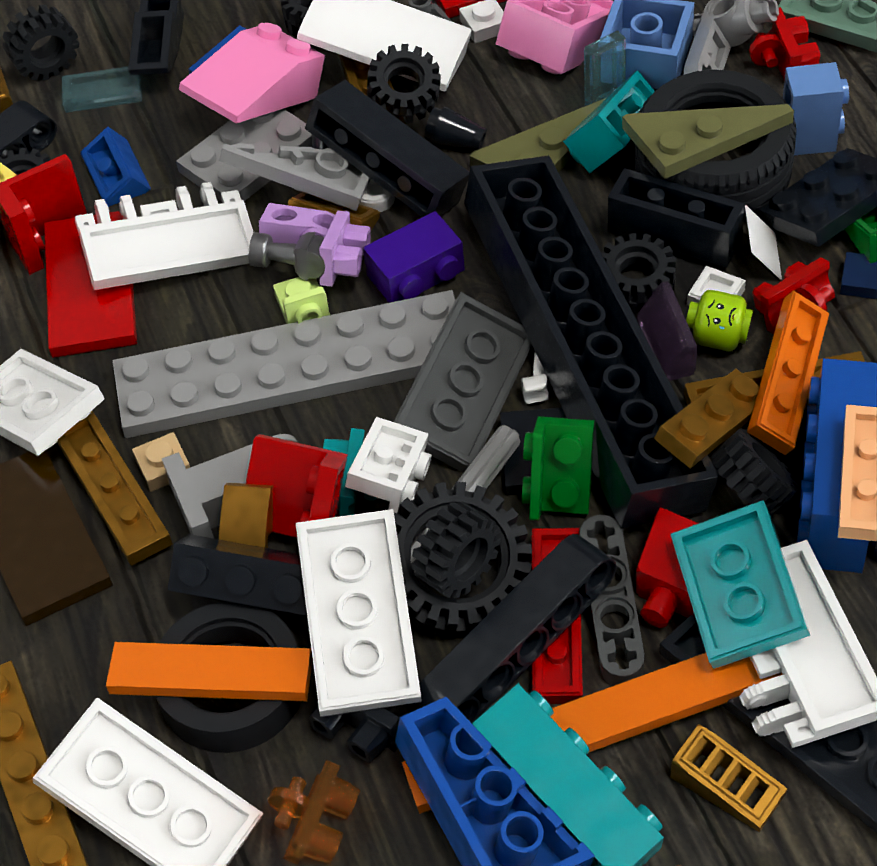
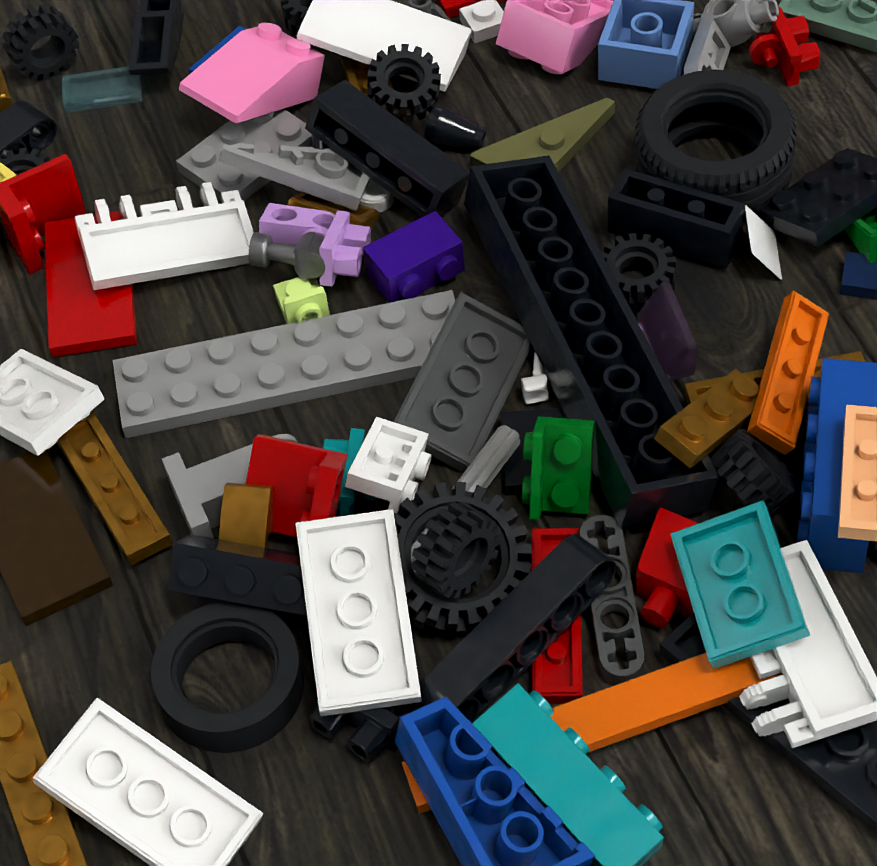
(114, 167): blue slope -> none
(150, 457): tan plate -> none
(210, 671): orange tile -> none
(326, 794): clear orange hips -> none
(601, 131): teal slope -> none
(604, 66): clear light blue tile -> none
(690, 137): olive wing -> none
(715, 280): white tile -> none
(719, 320): lime head -> none
(736, 764): pearl gold slope -> none
(807, 280): red hips -> none
(817, 101): medium blue brick -> none

